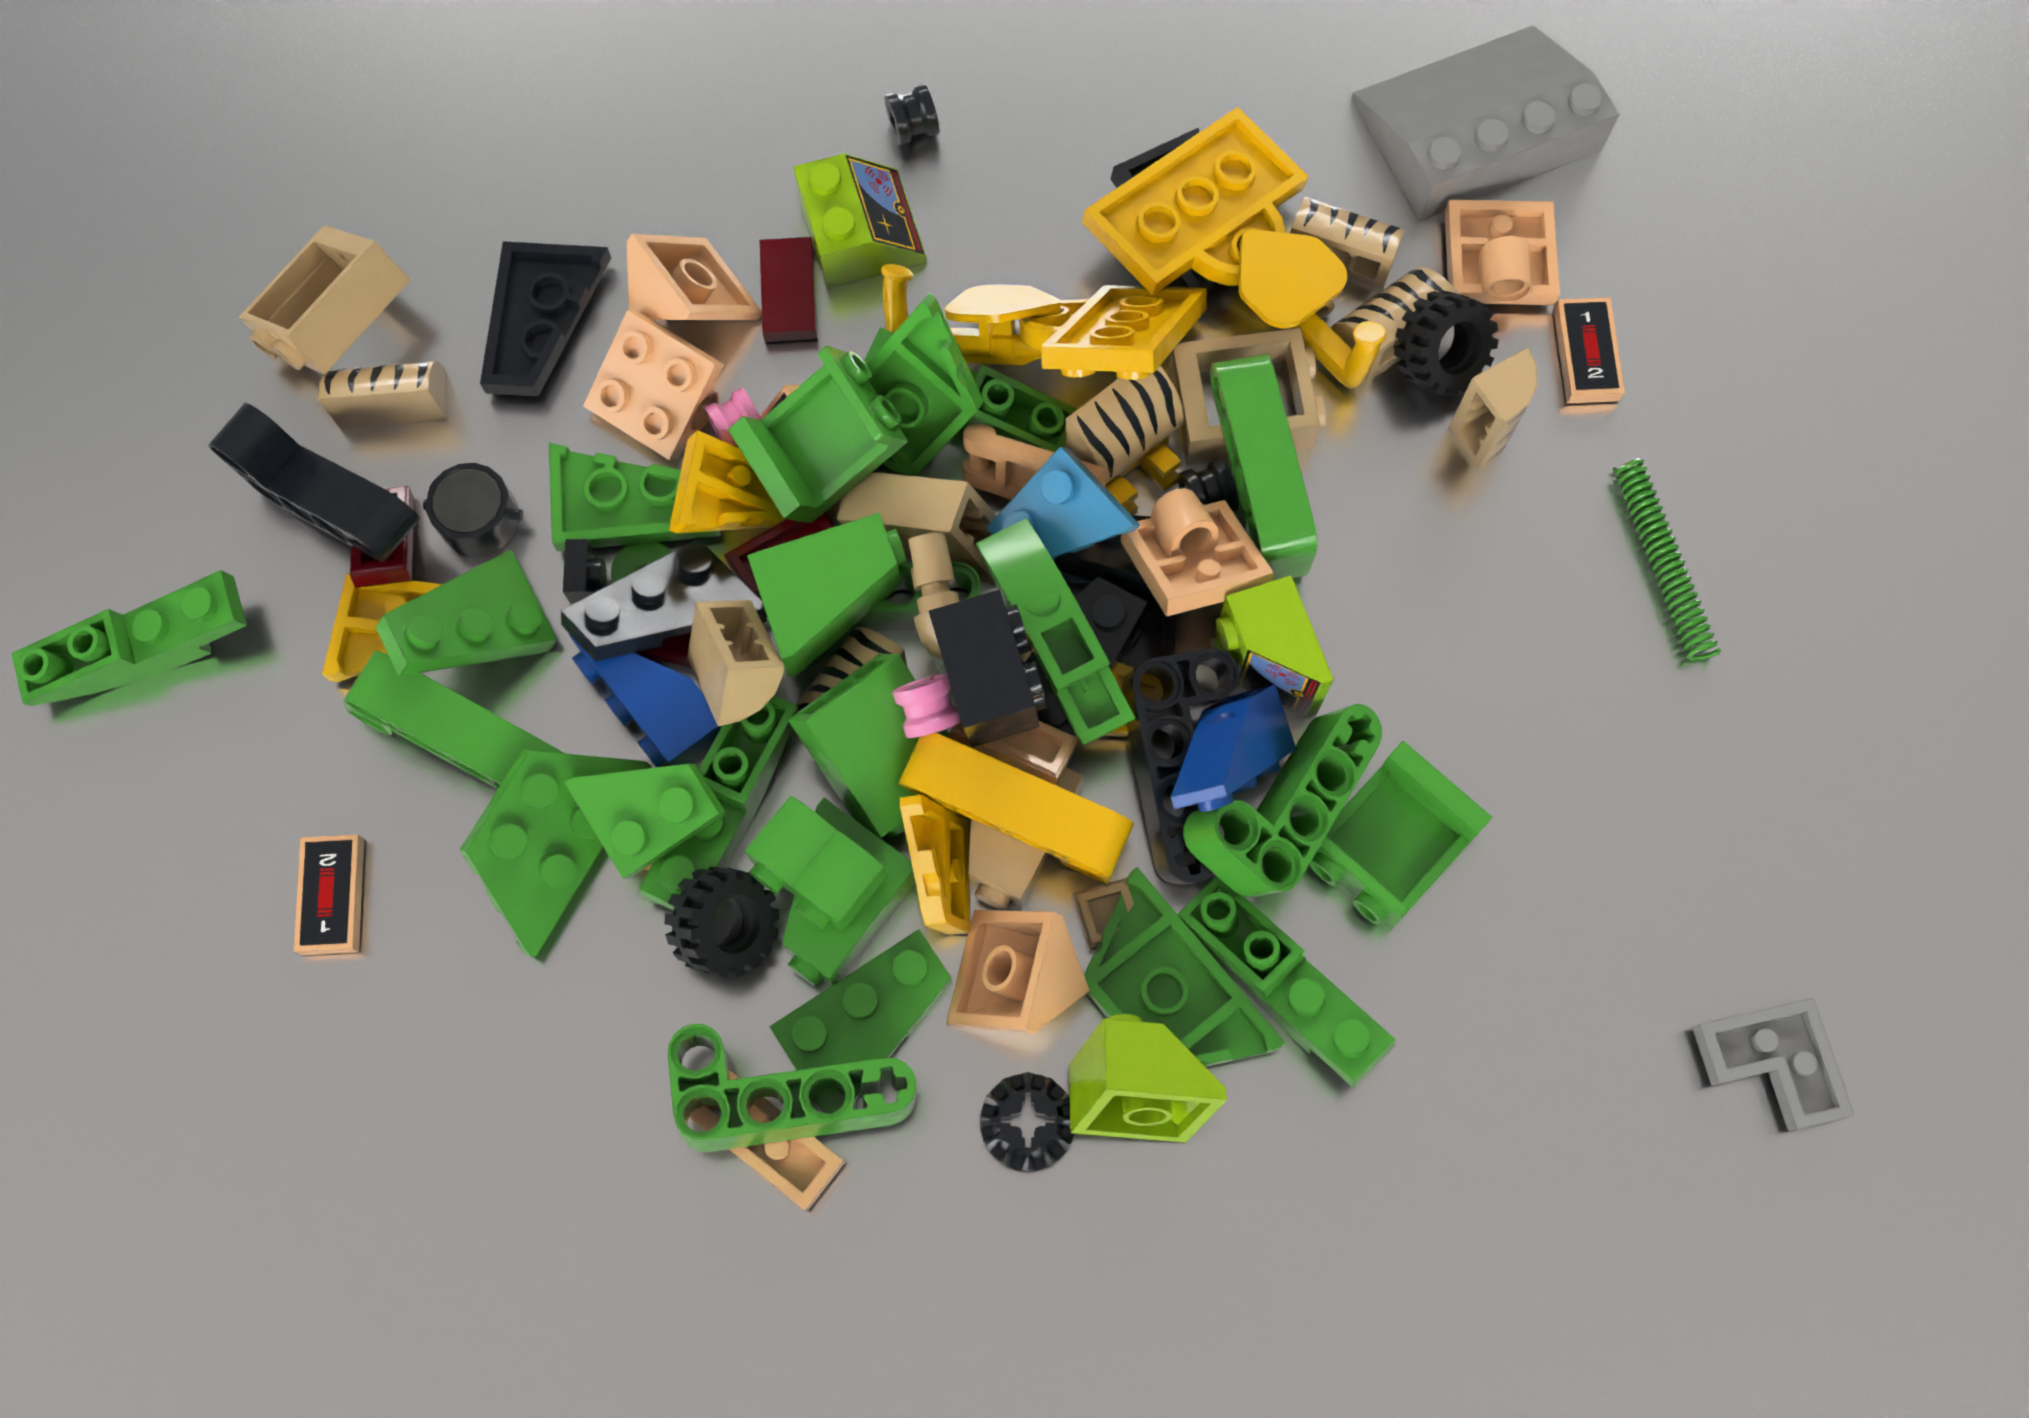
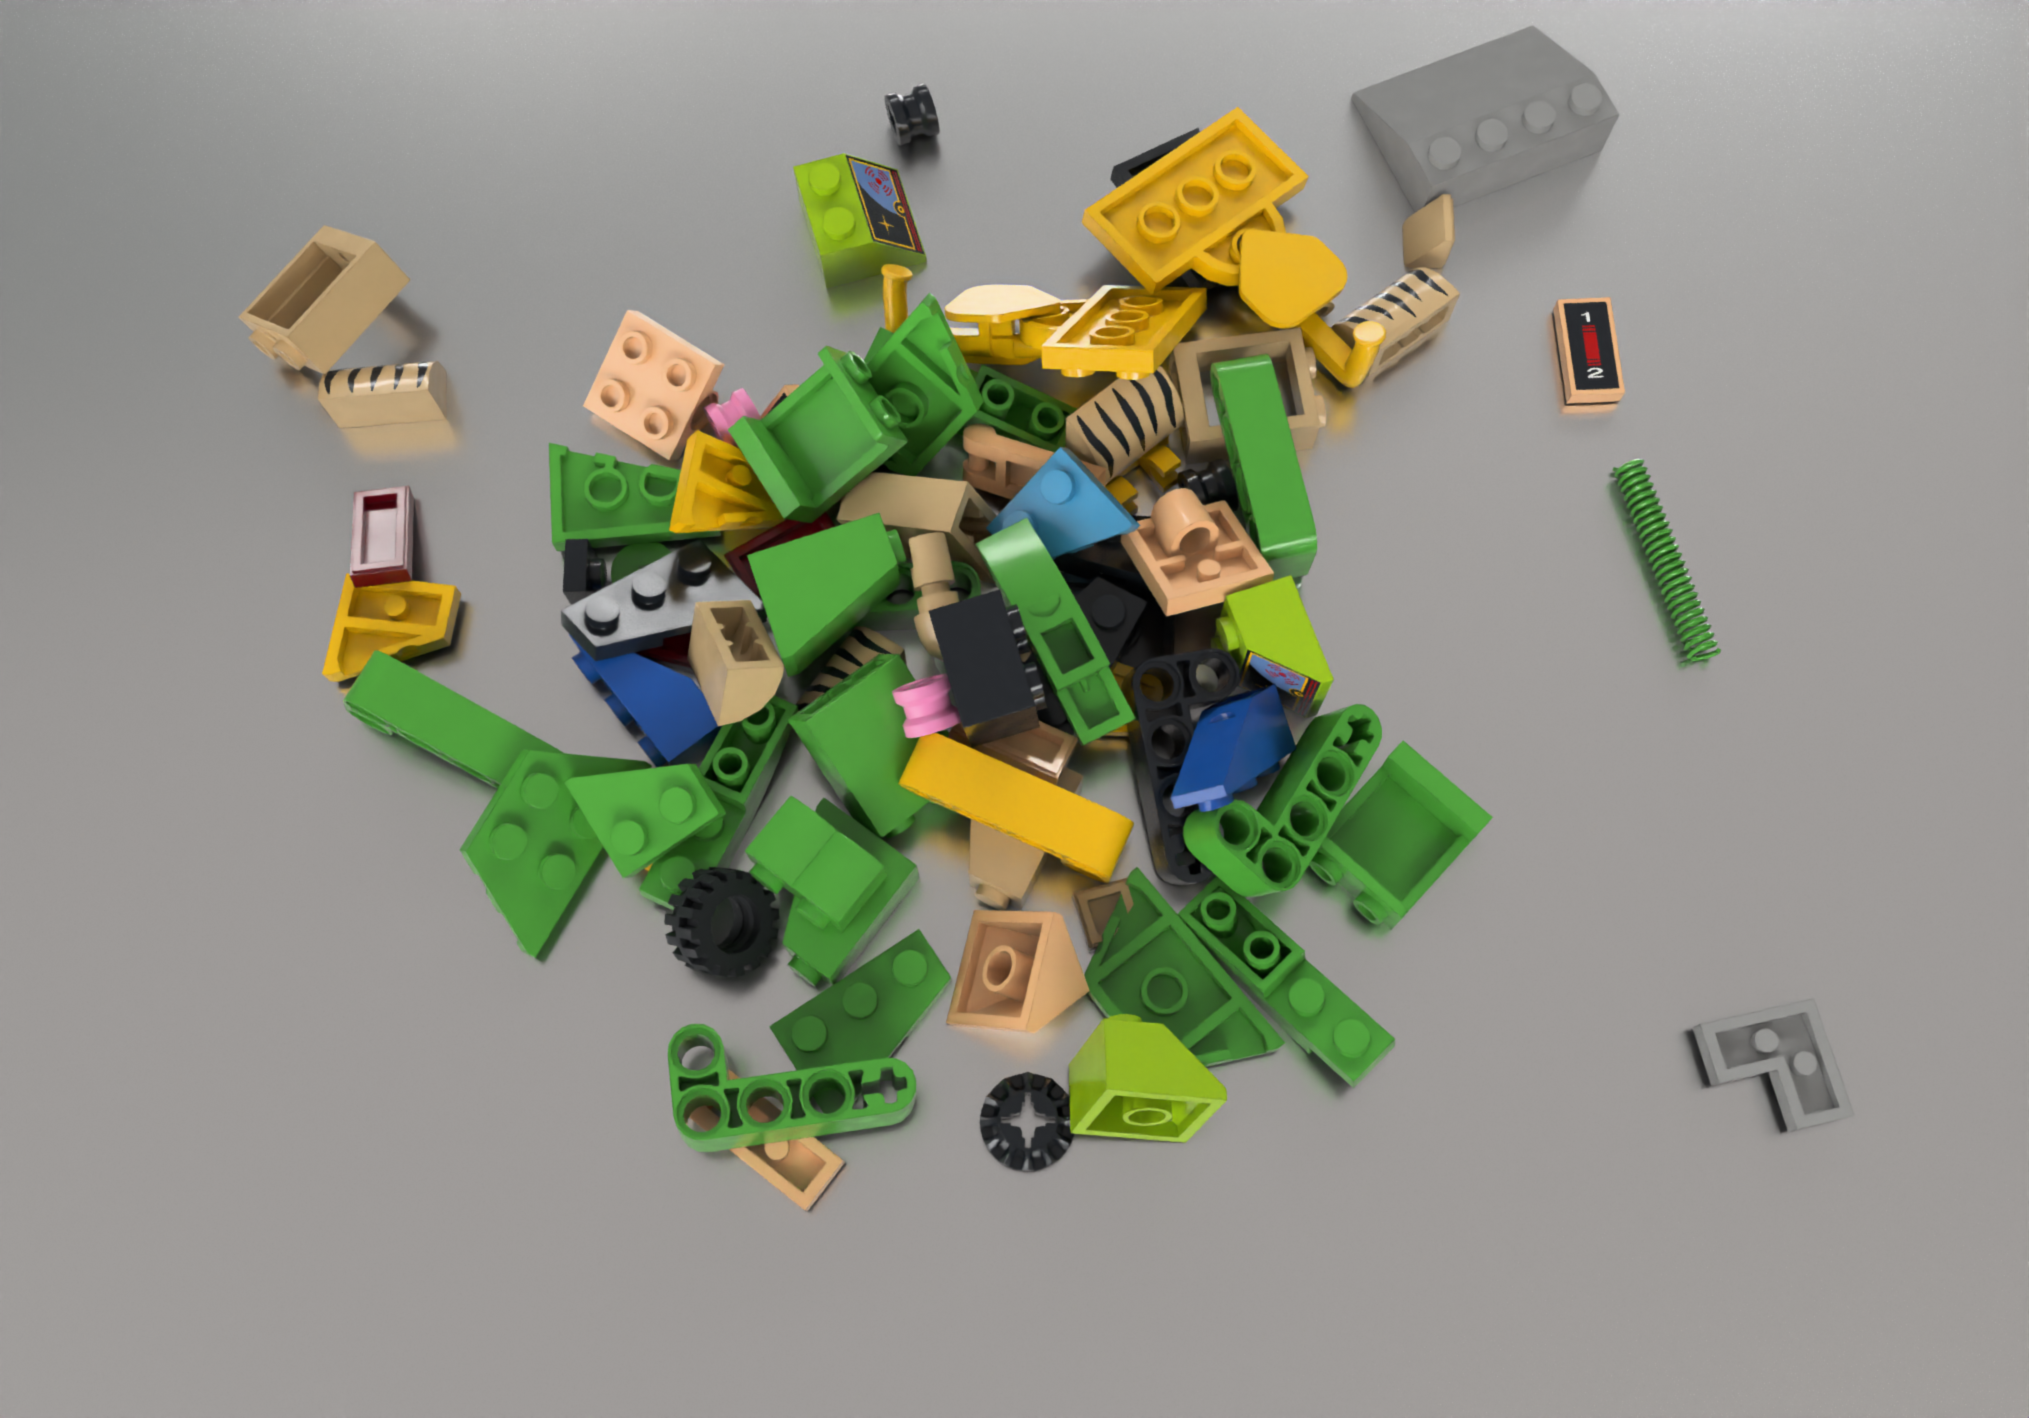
(130, 646): bright green slope -> none
(313, 485): black beam -> none
(329, 895): tile -> none
(468, 621): bright green wing -> none
(472, 509): piece -> none
(535, 310): black wing -> none
(683, 281): light nougat slope -> none
(788, 289): dark red tile -> none
(939, 863): yellow wing -> none
(1360, 242): tan brick -> none
(1424, 334): black tyre -> none
(1429, 234): none -> tan slope
(1494, 407): tan brick -> none
(1502, 251): light nougat plate -> none

